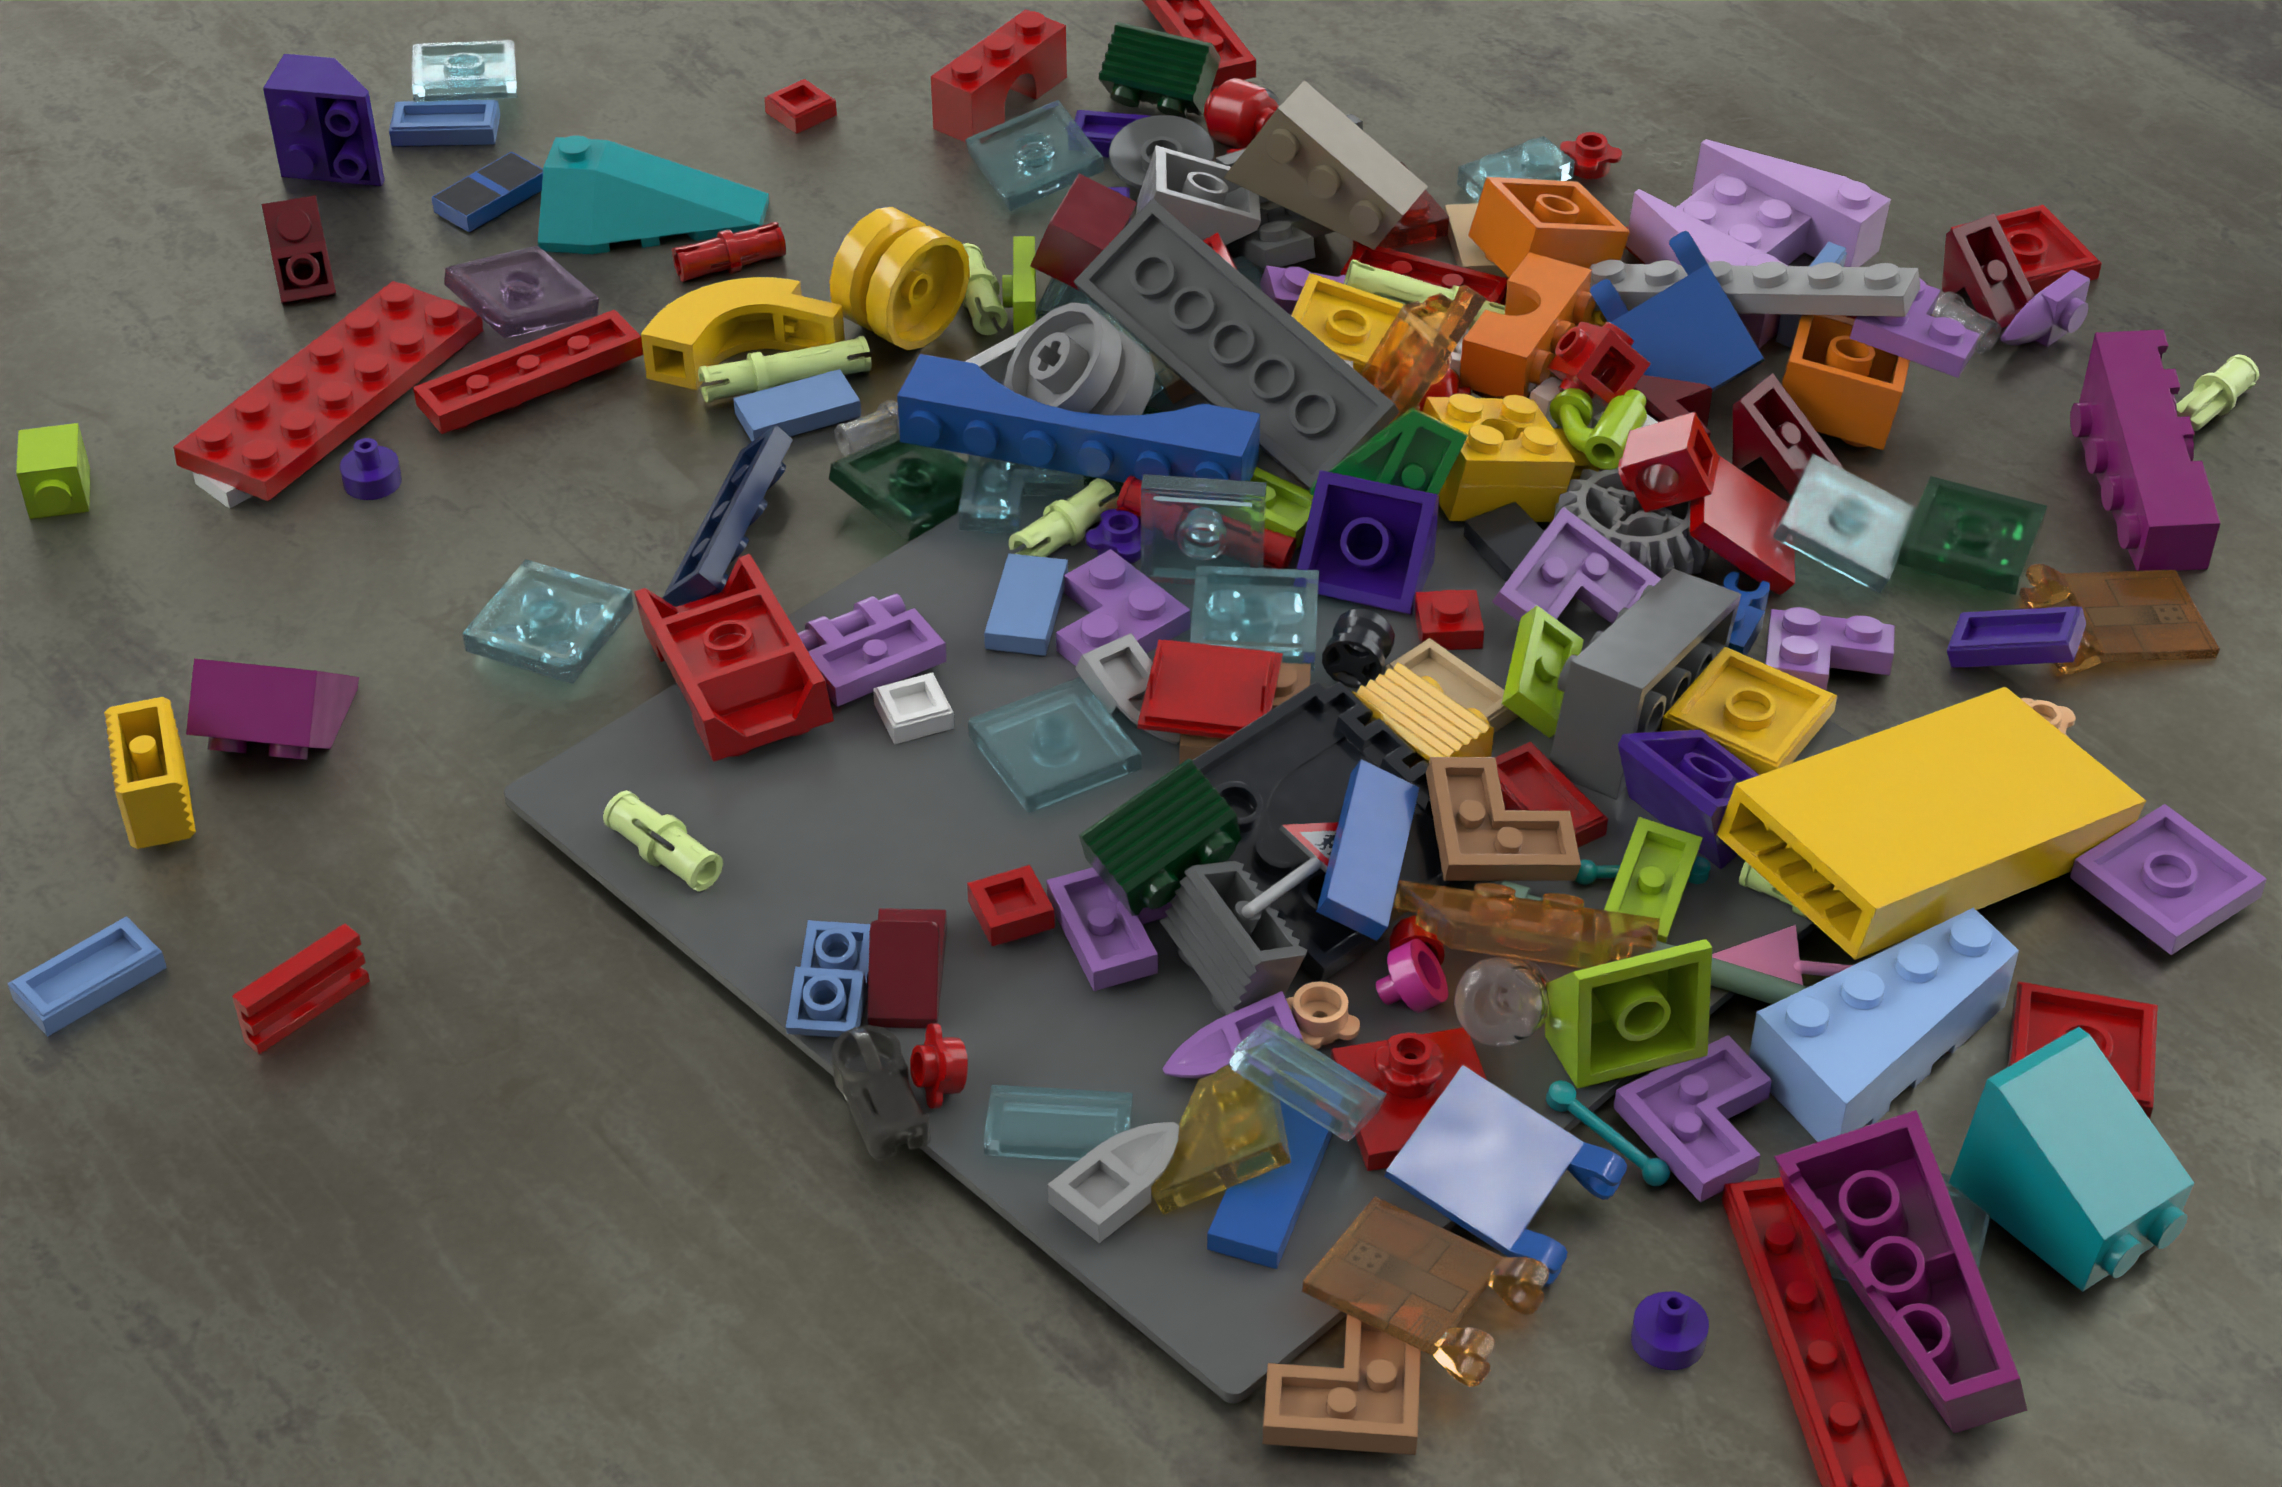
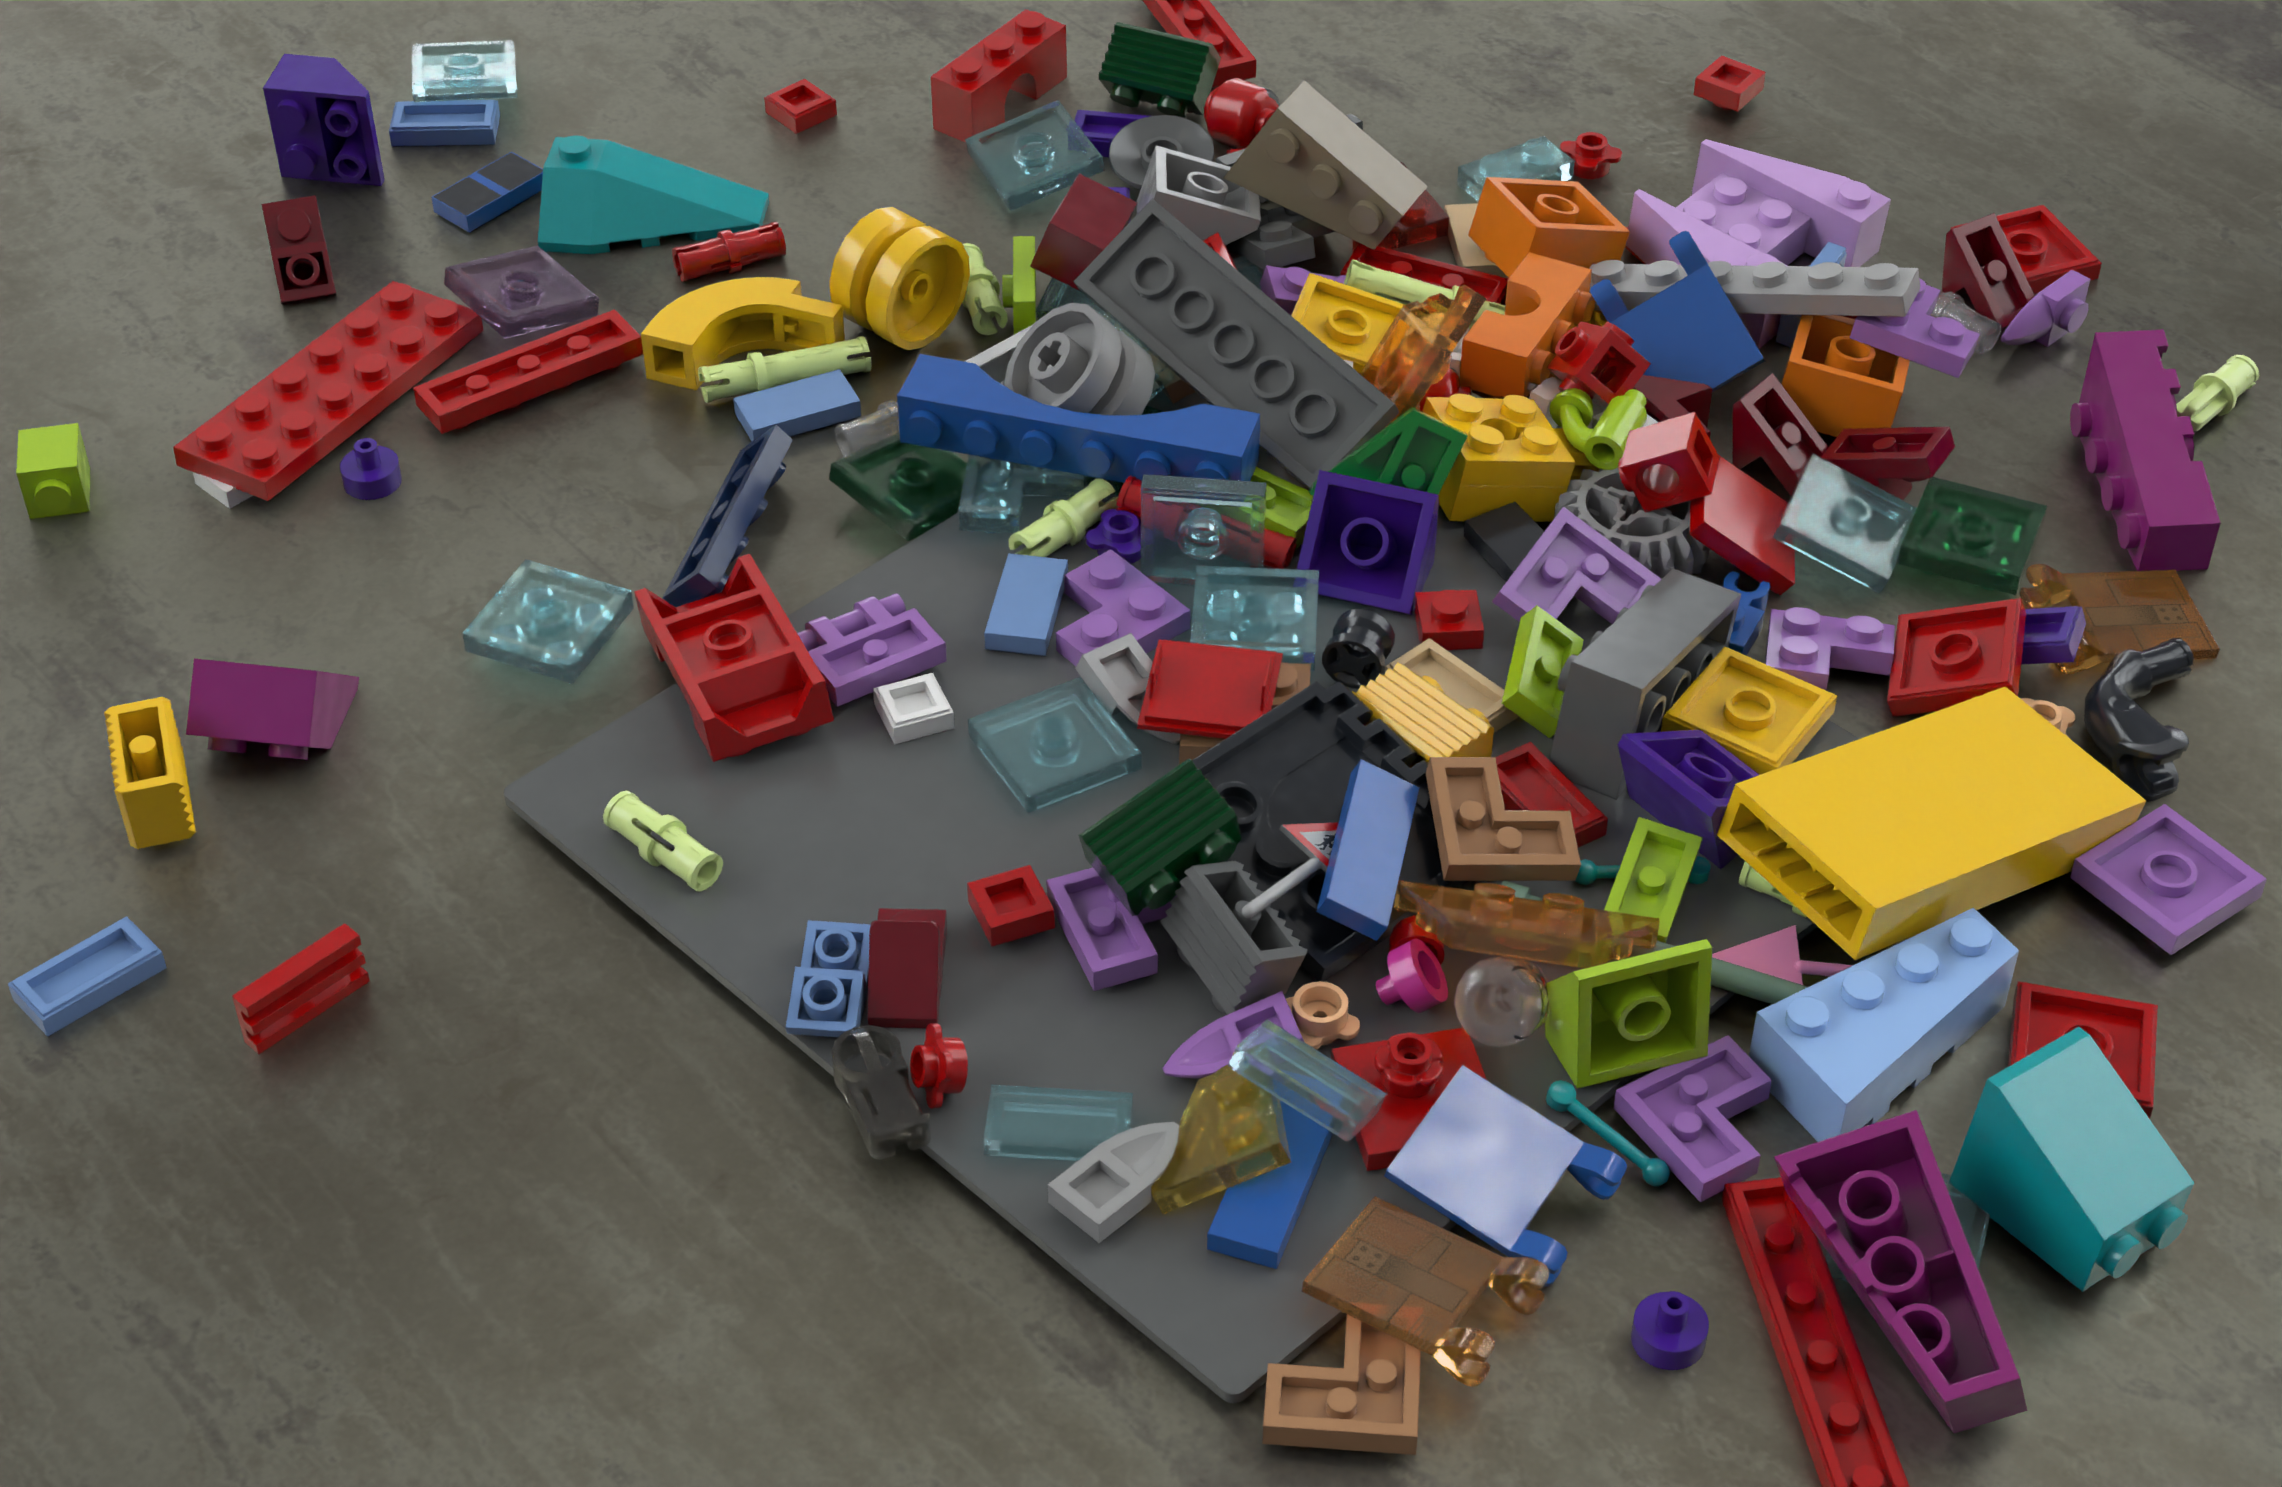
(1729, 83): none -> red plate
(1891, 455): none -> dark red slope
(1955, 655): none -> red tile
(2127, 734): none -> black piece

